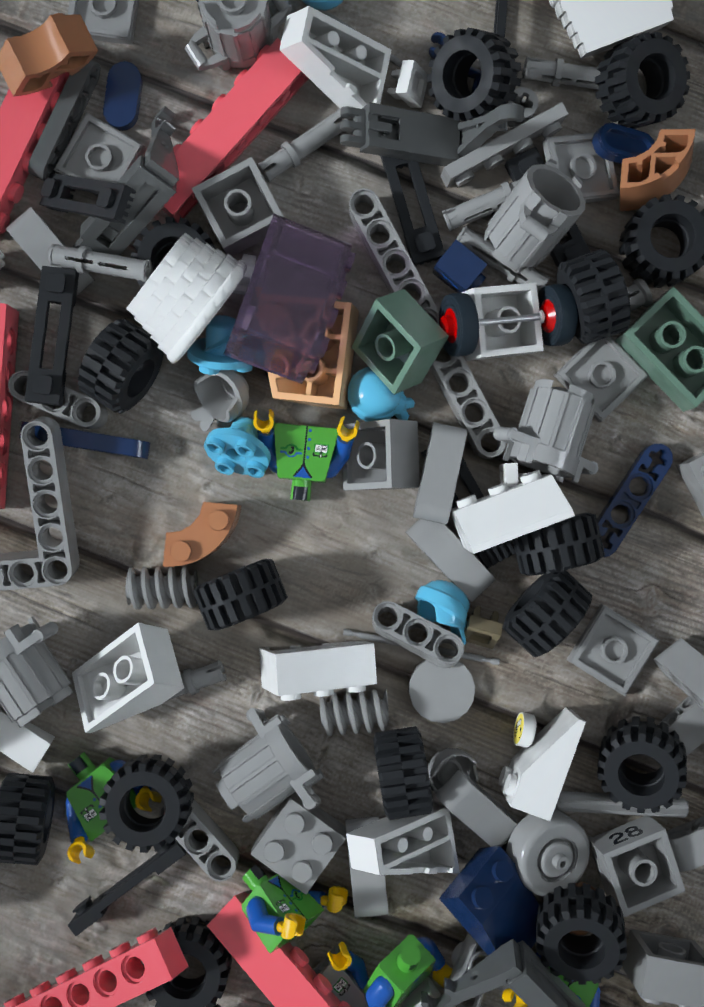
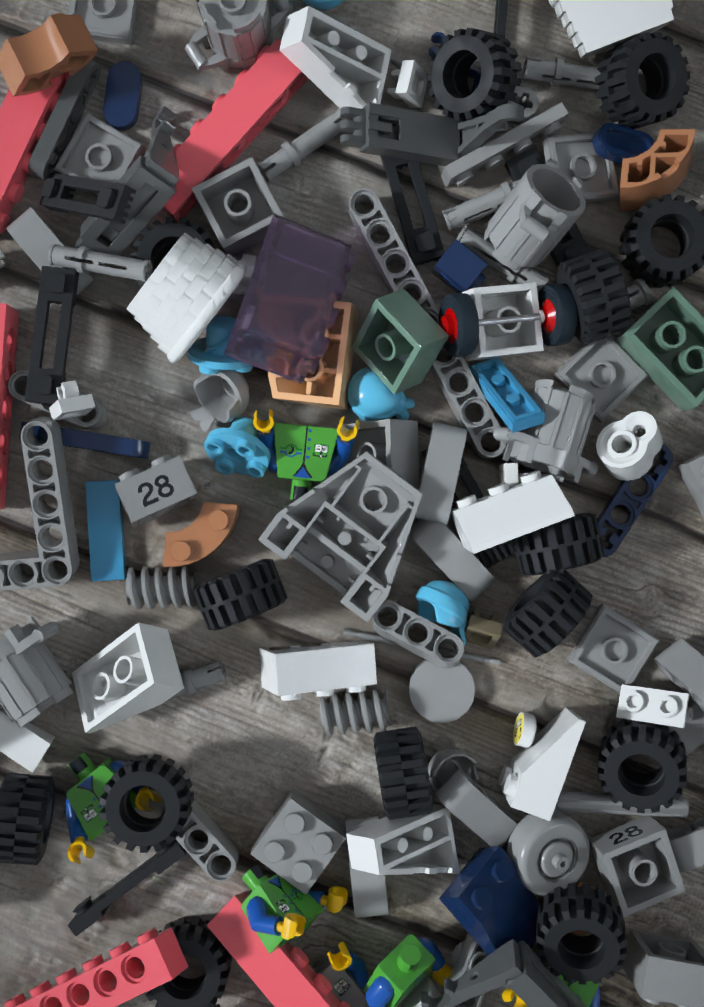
(70, 402): none -> white tile
(105, 531): none -> dark azure tile
(120, 366): black tyre -> none
(155, 490): none -> light grey brick
(267, 769): light grey container -> none
(350, 531): none -> light grey wedge
(507, 395): none -> dark azure tile
(629, 445): none -> white piece
(654, 706): none -> white hinge

